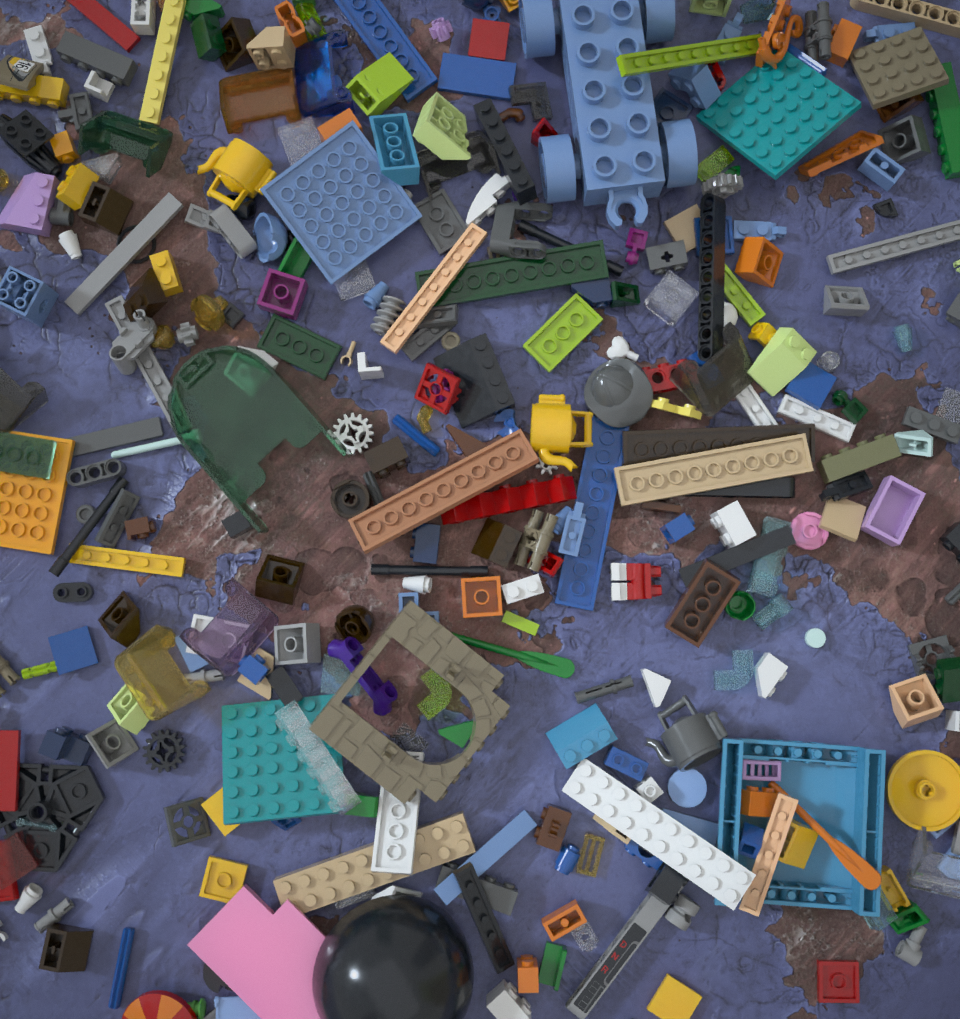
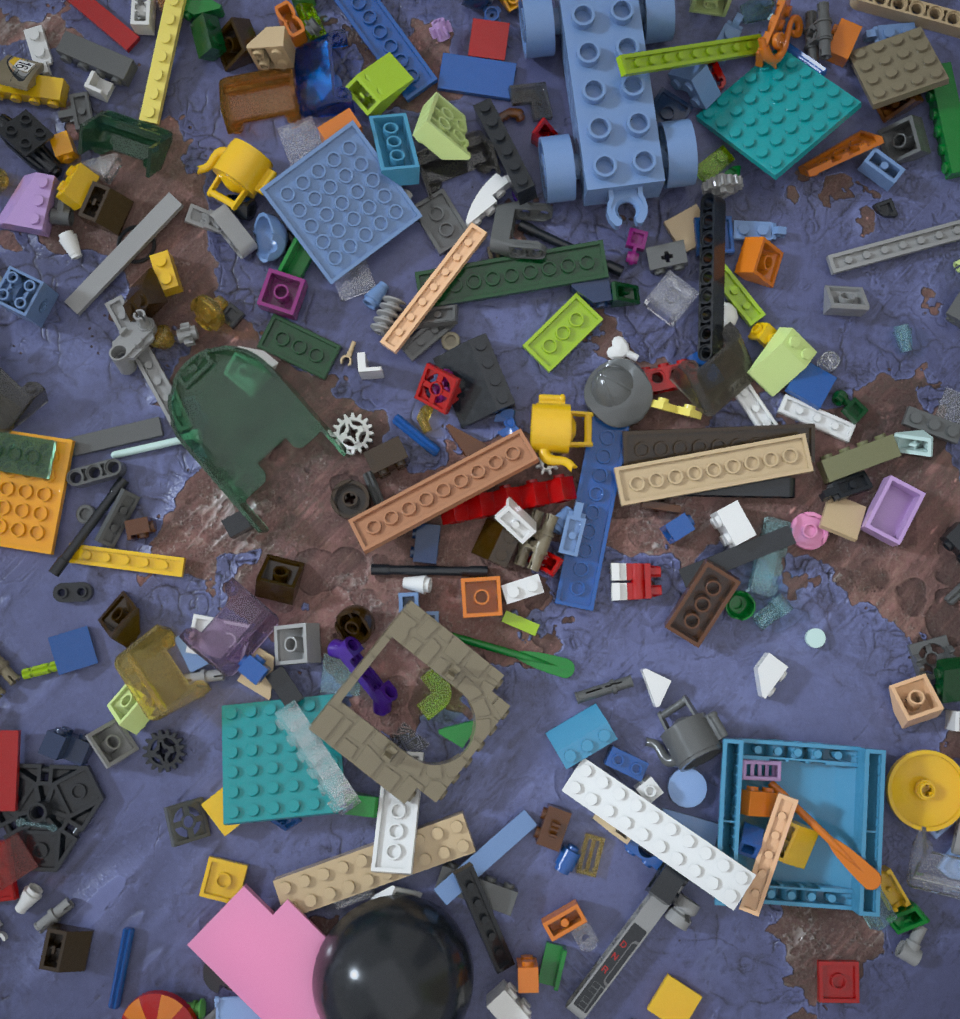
(516, 521): none -> white panel
(740, 675): clear light blue plate -> none

